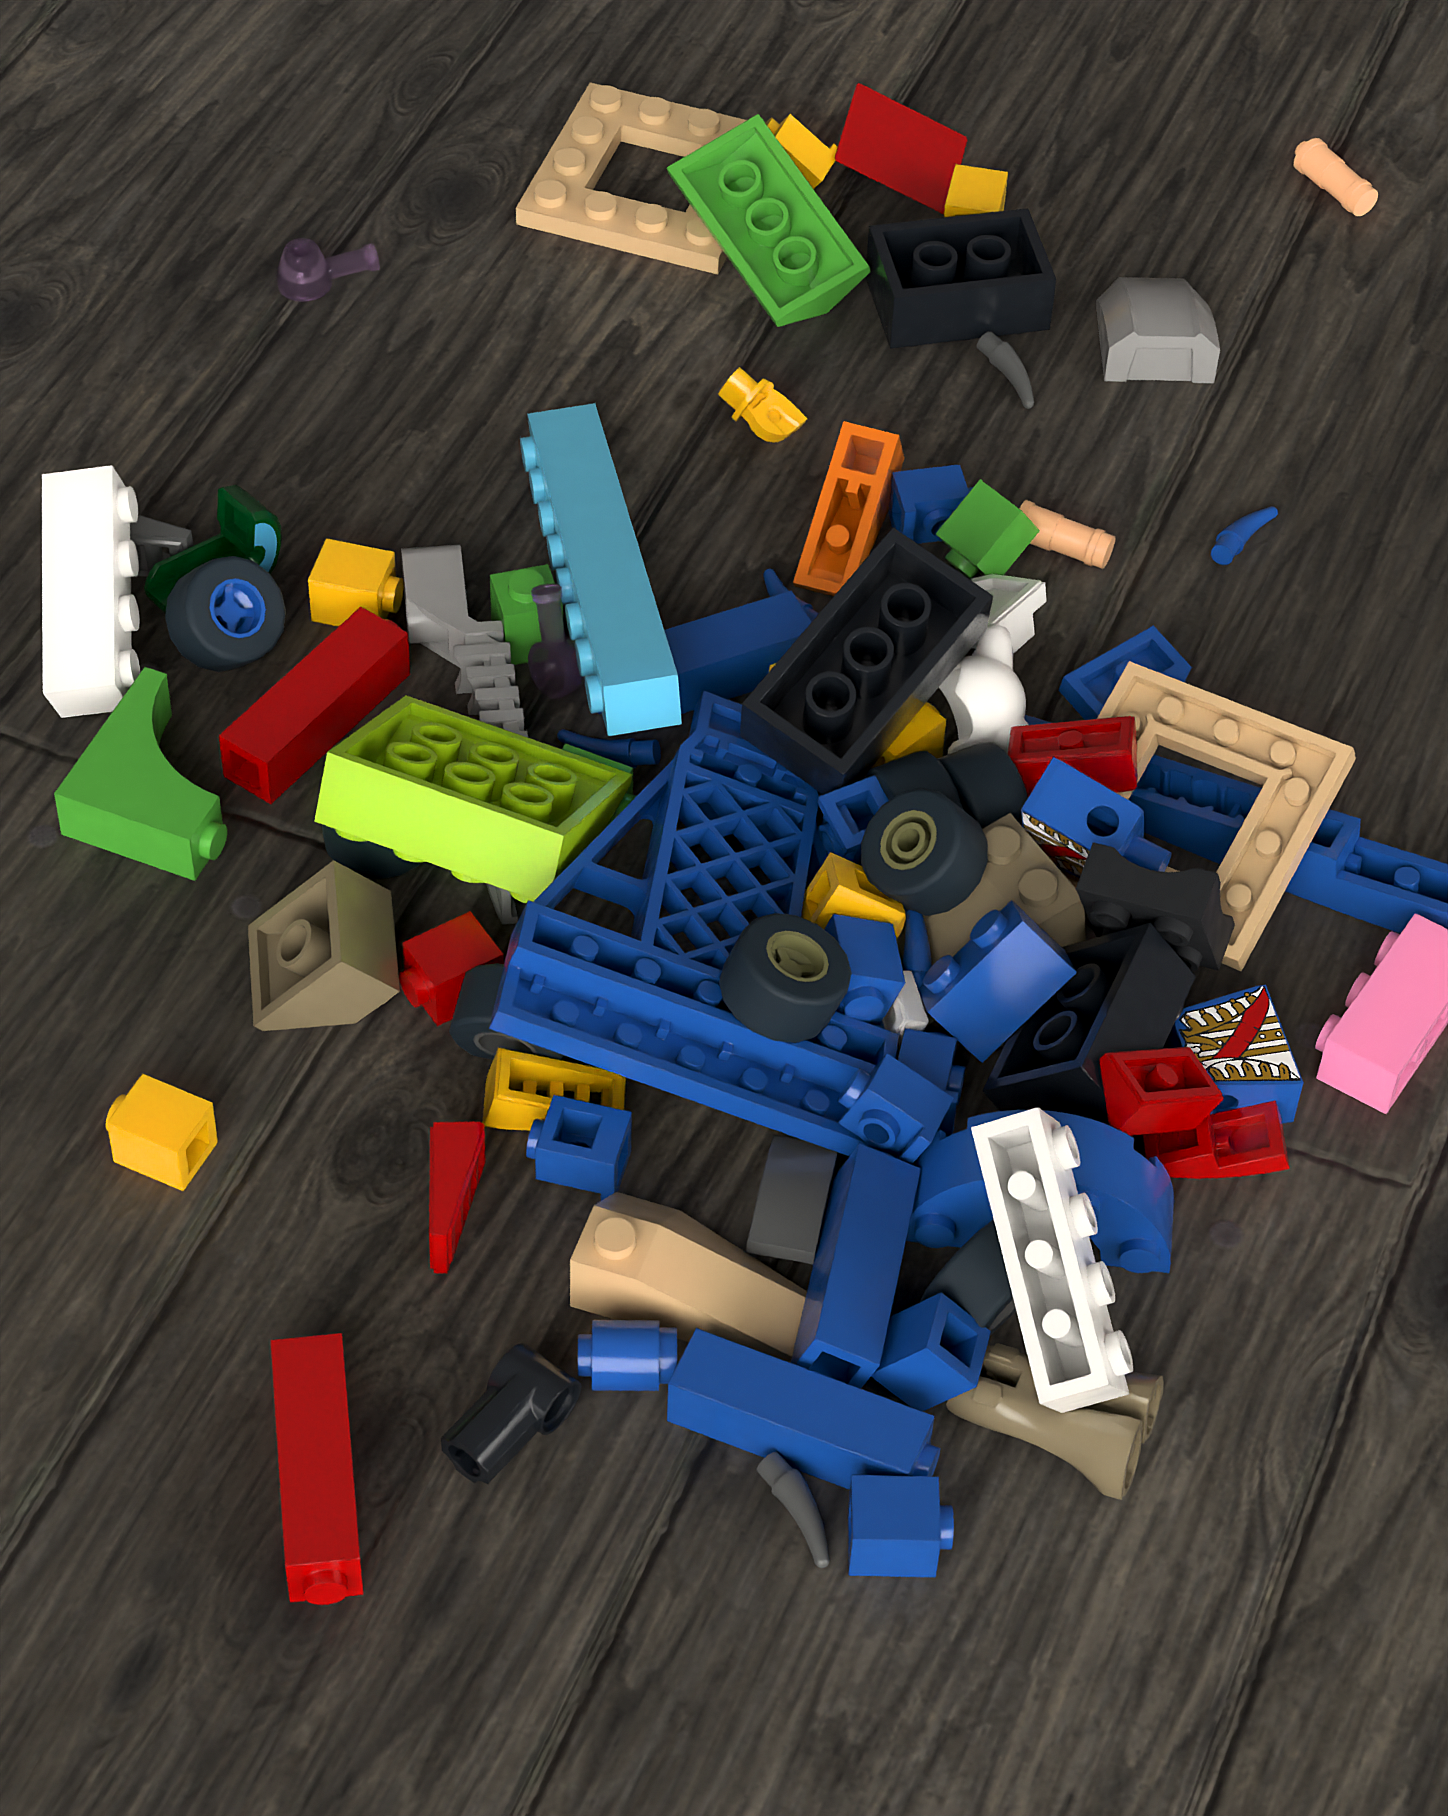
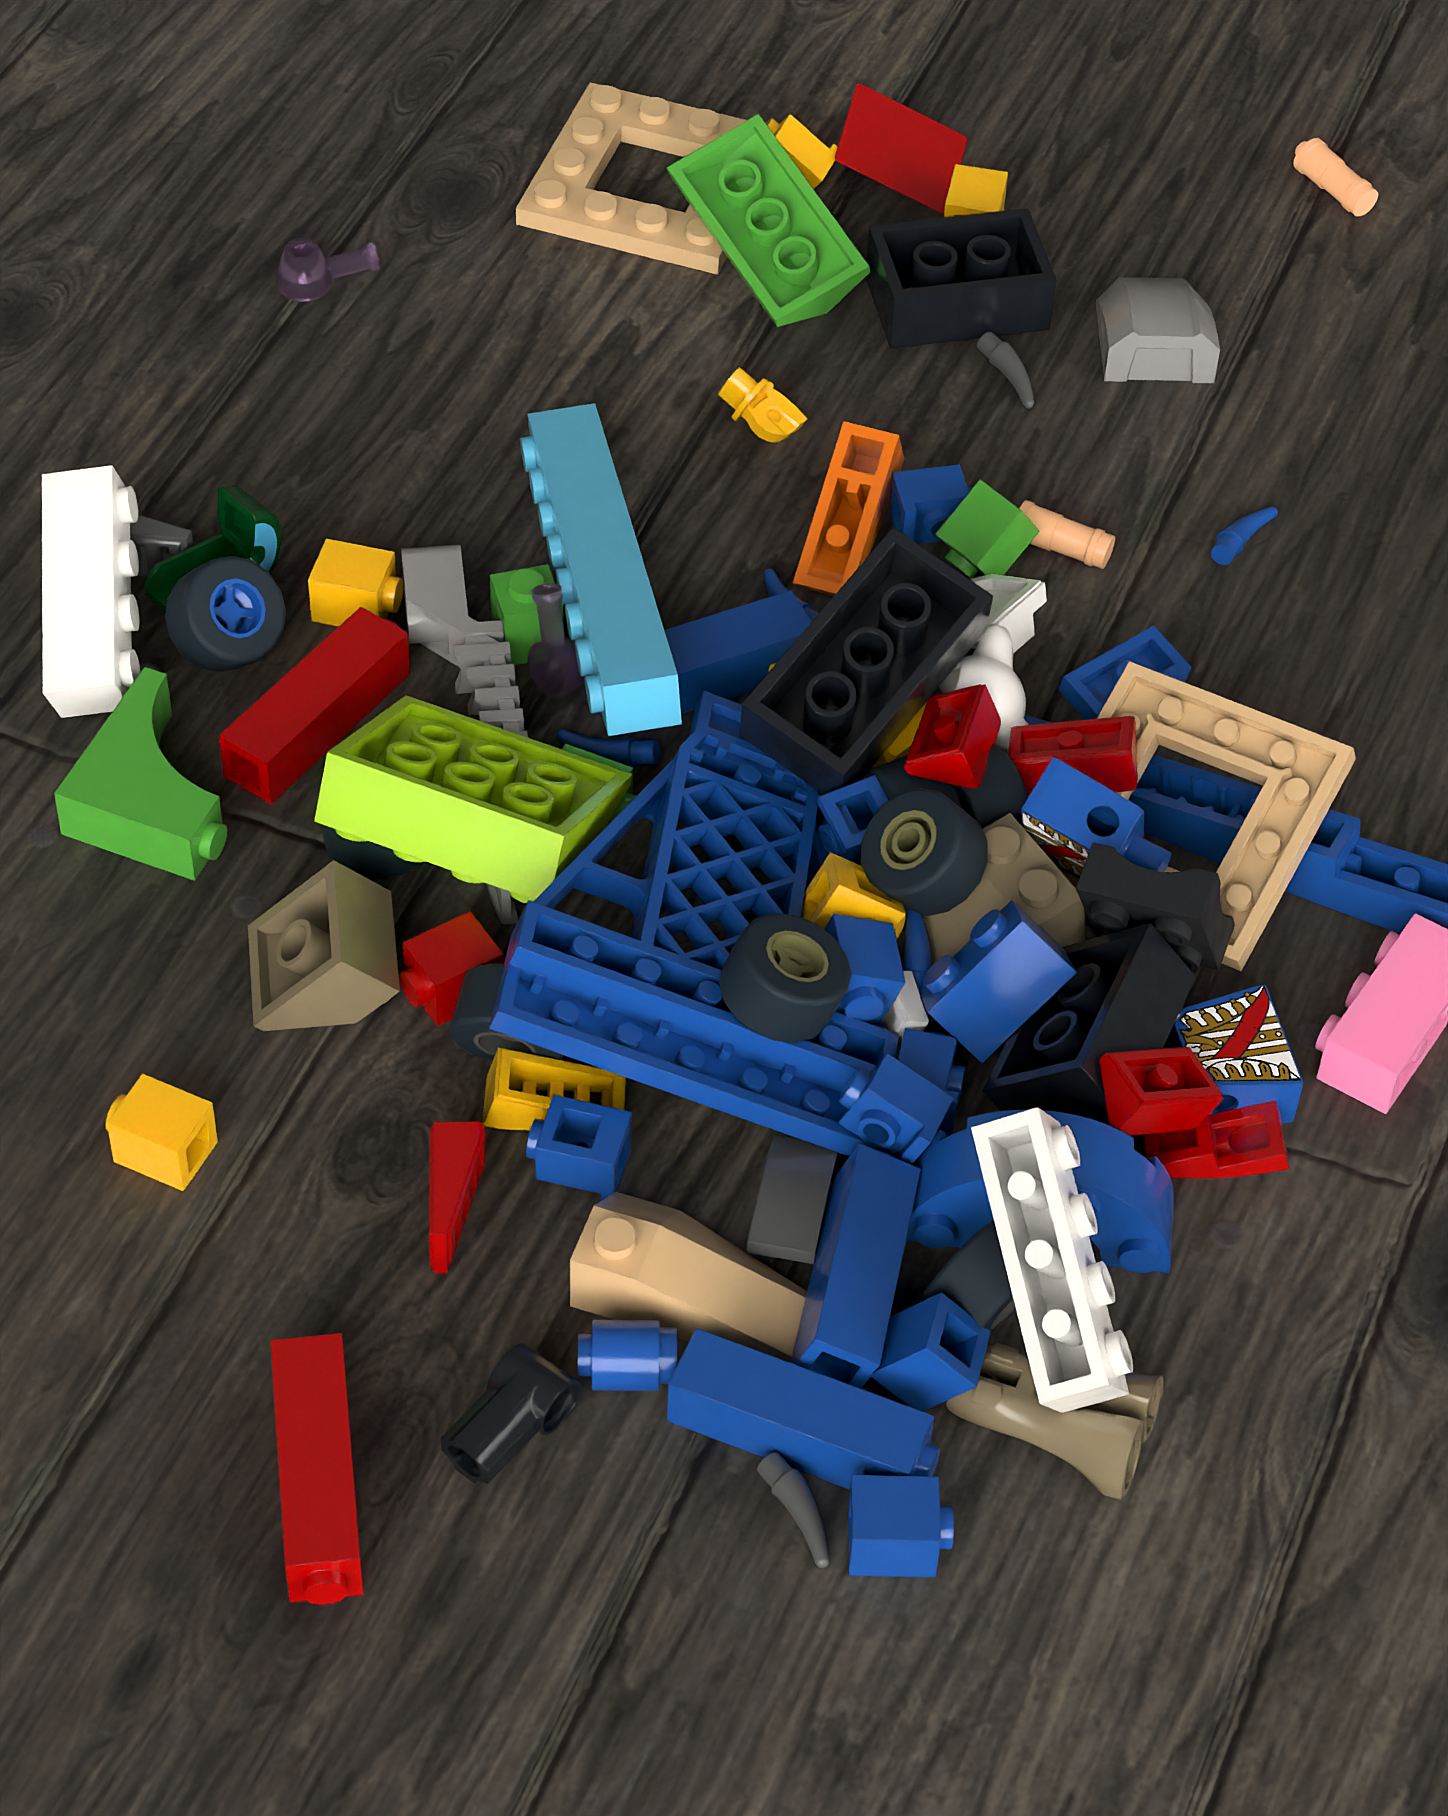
(955, 737): none -> red slope

